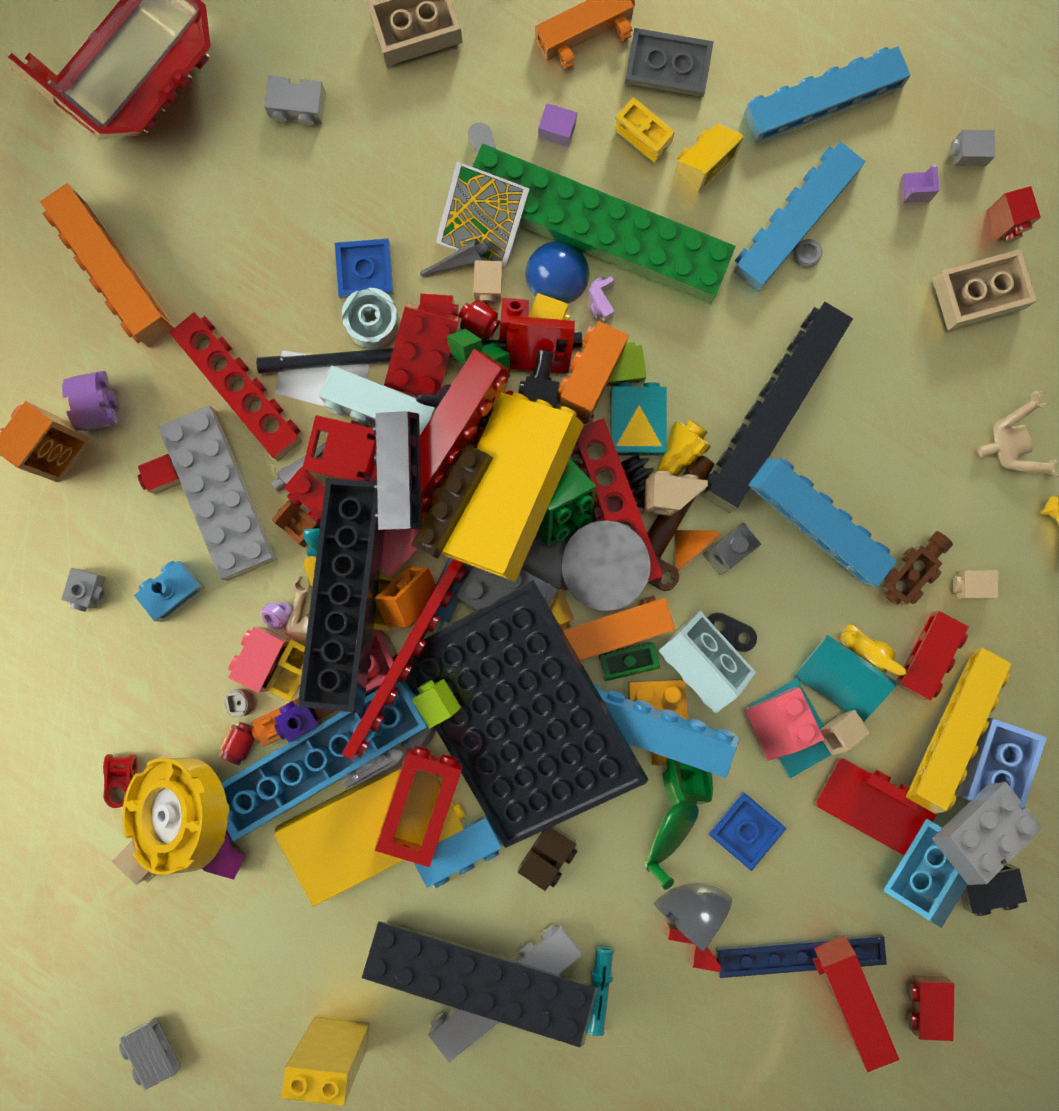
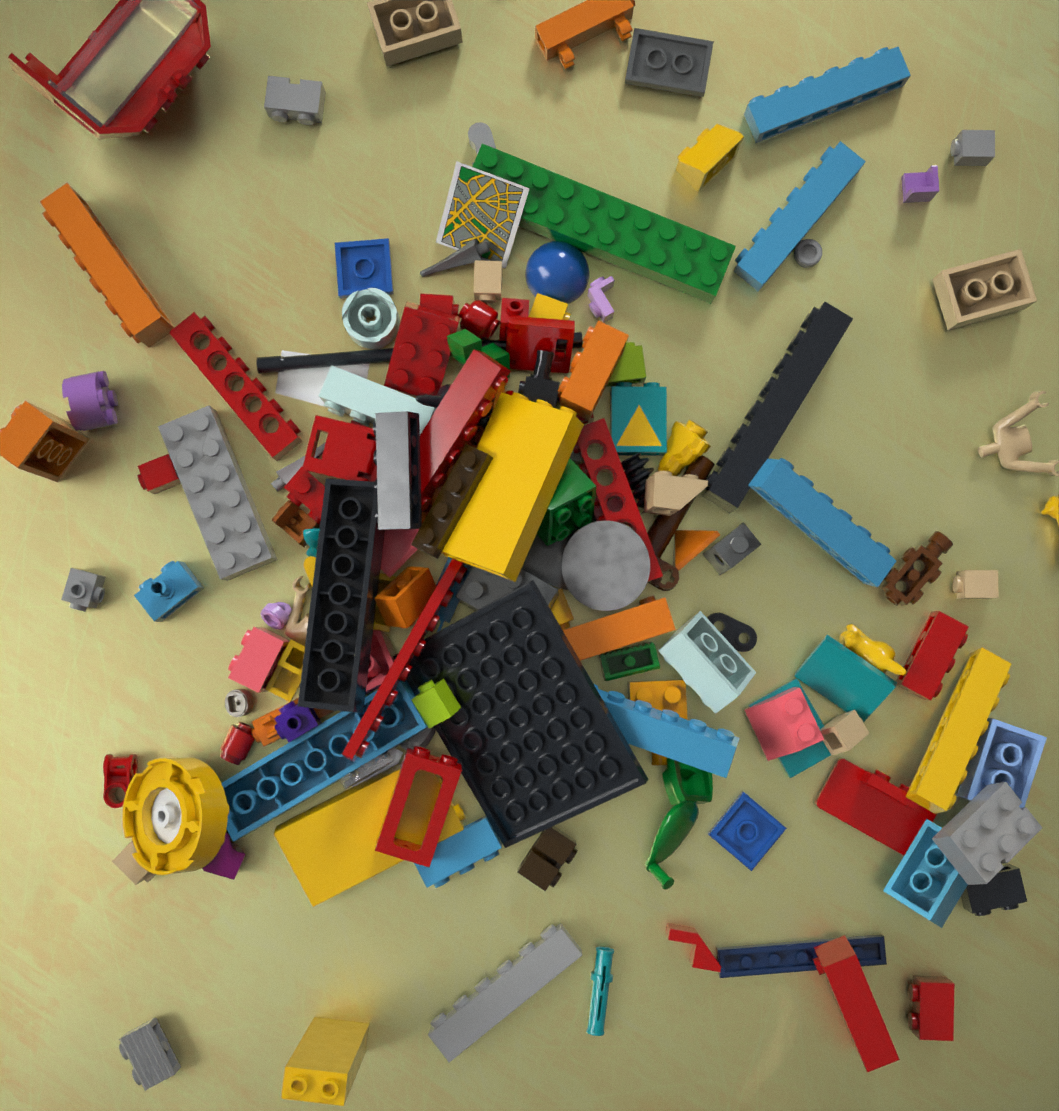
(481, 983): black brick -> none
(557, 125): medium lavender panel -> none
(644, 130): yellow hinge -> none
(696, 911): dark grey brick -> none
(1013, 214): red piece -> none

